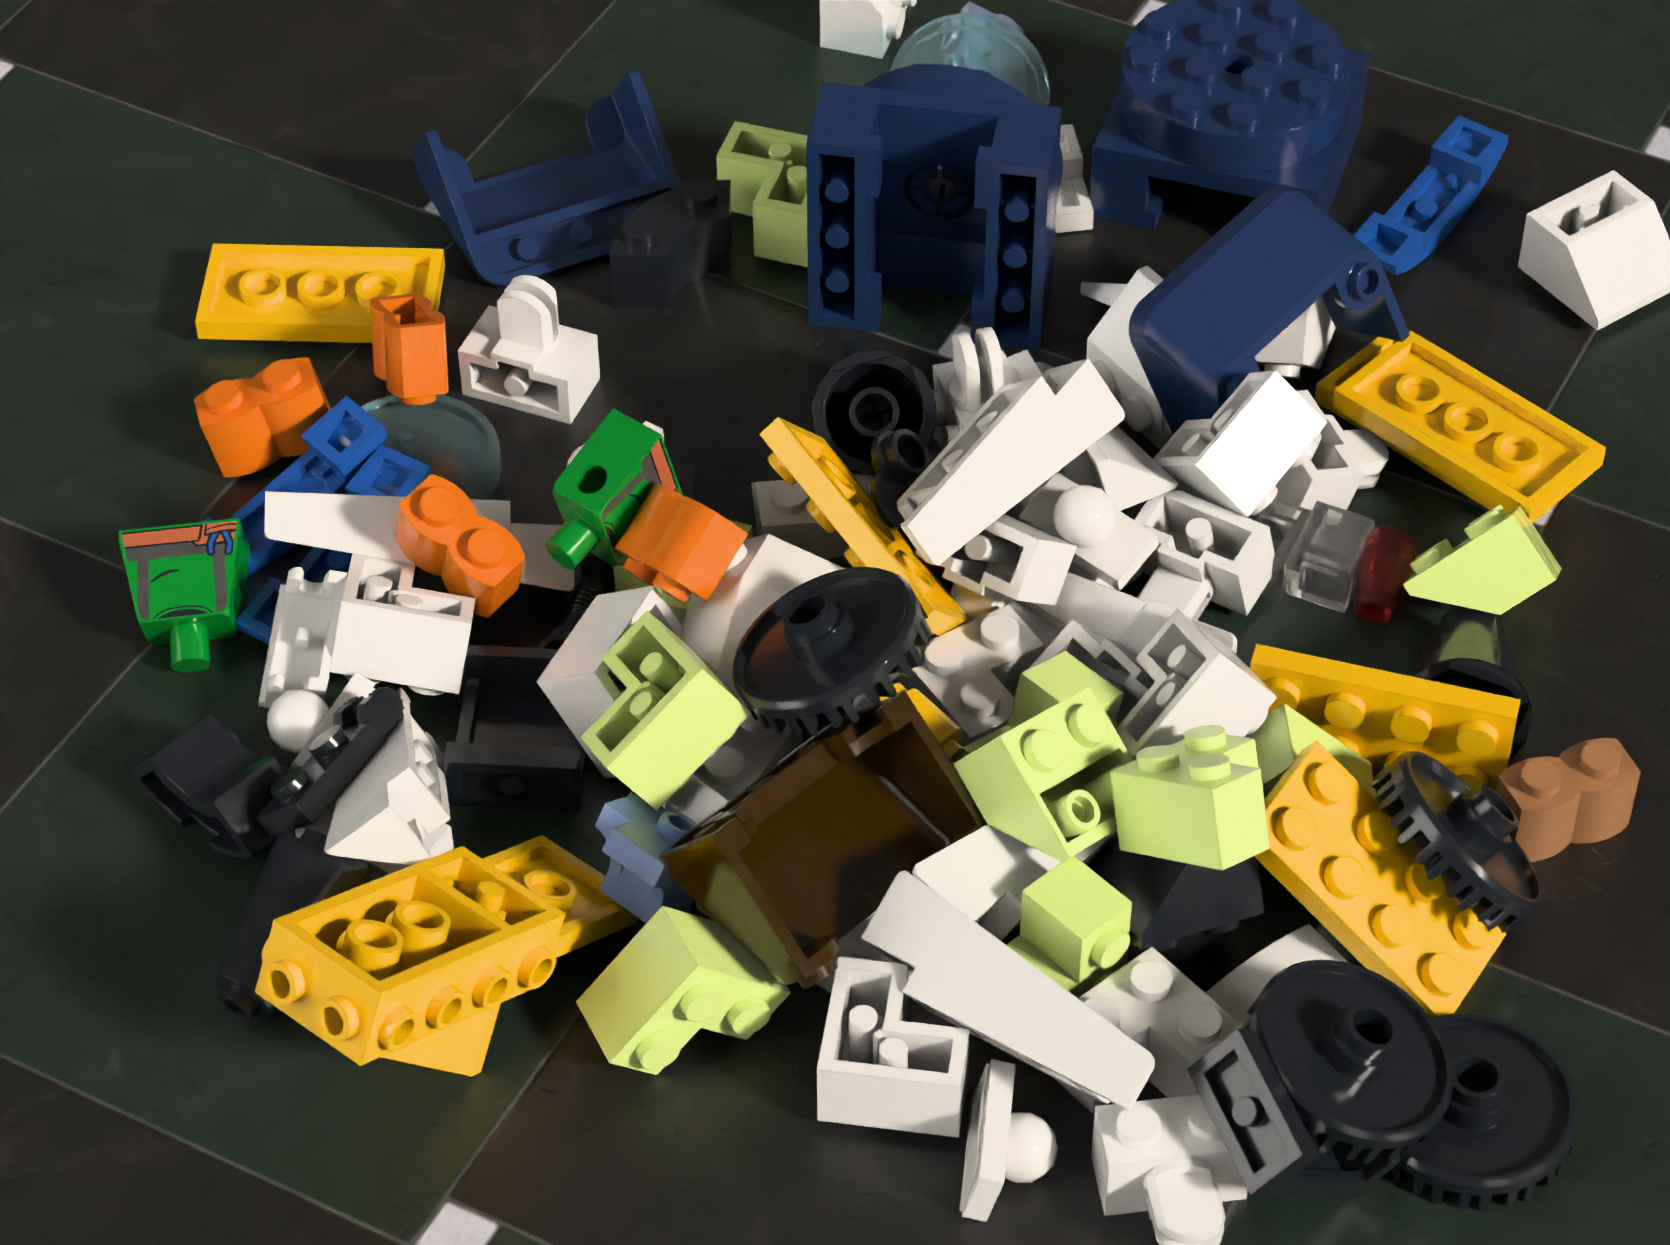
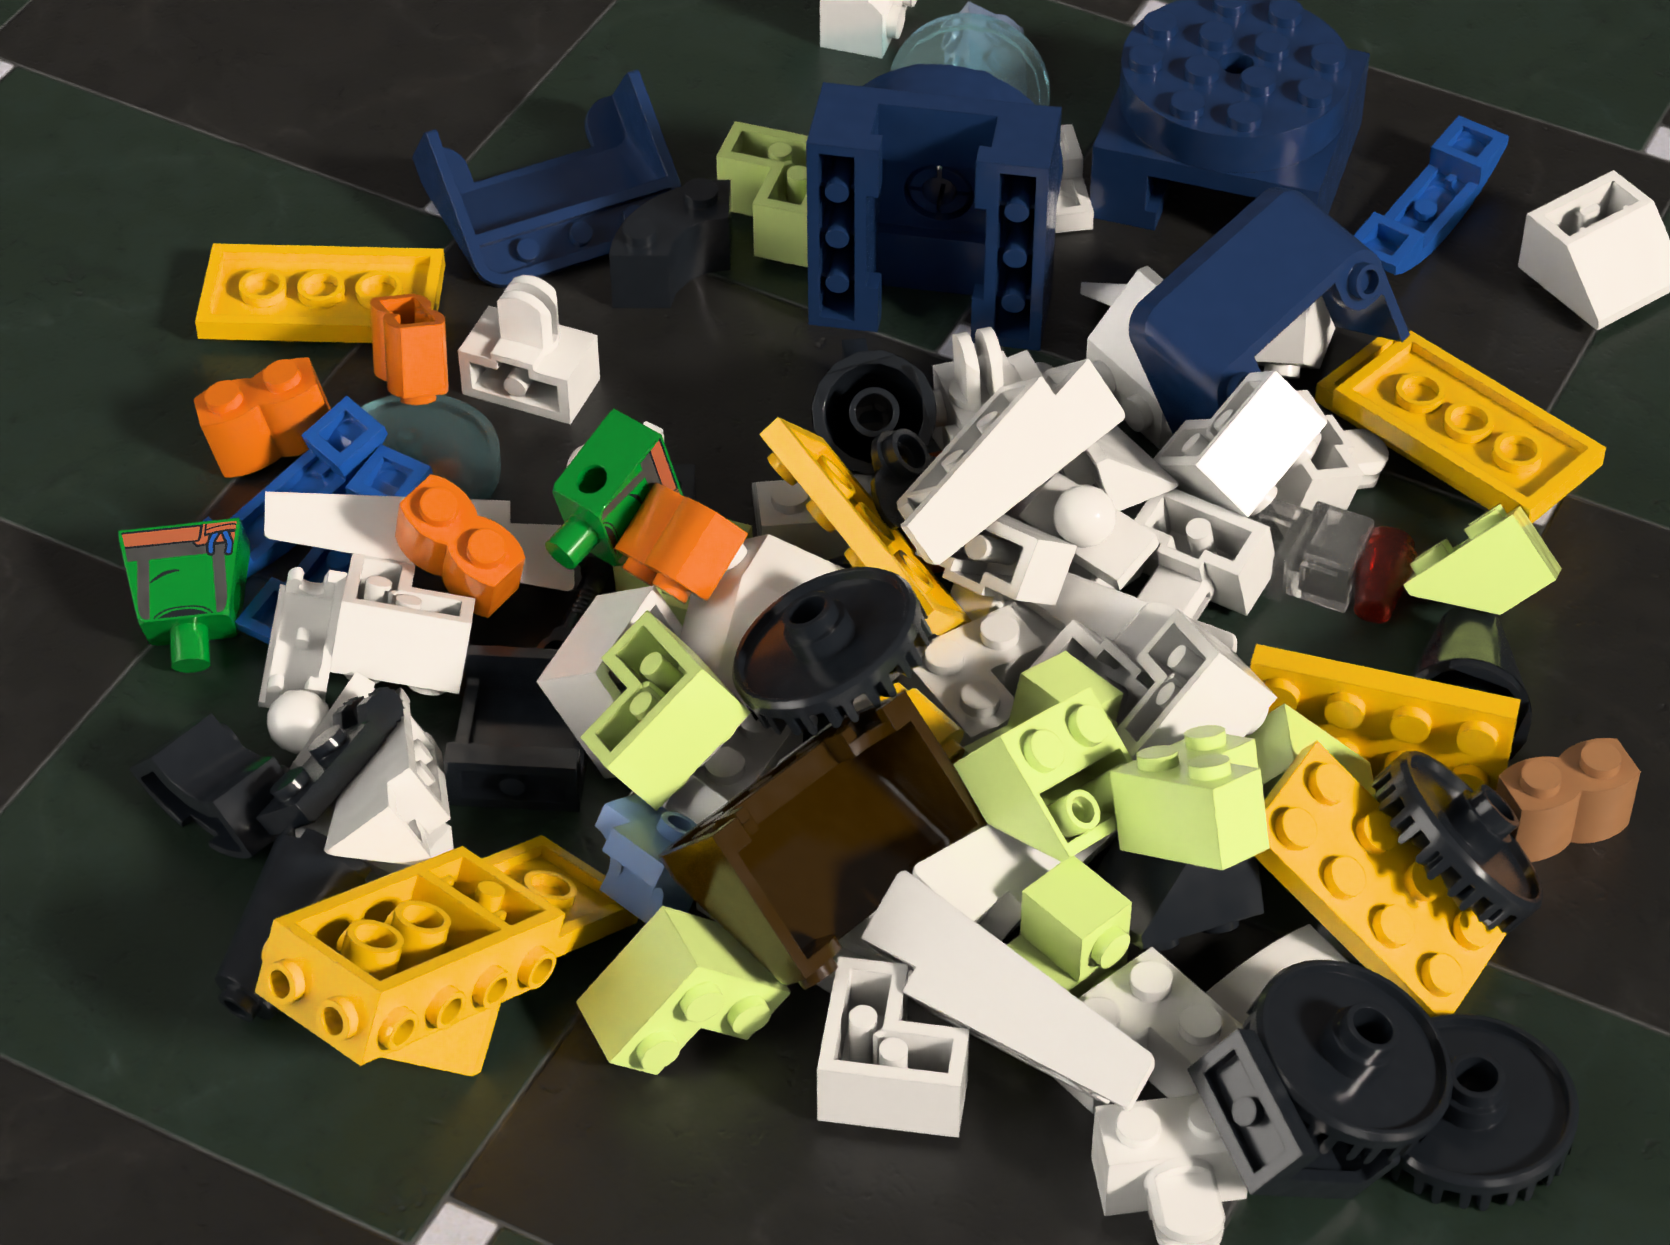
(1001, 1143): white tile -> none

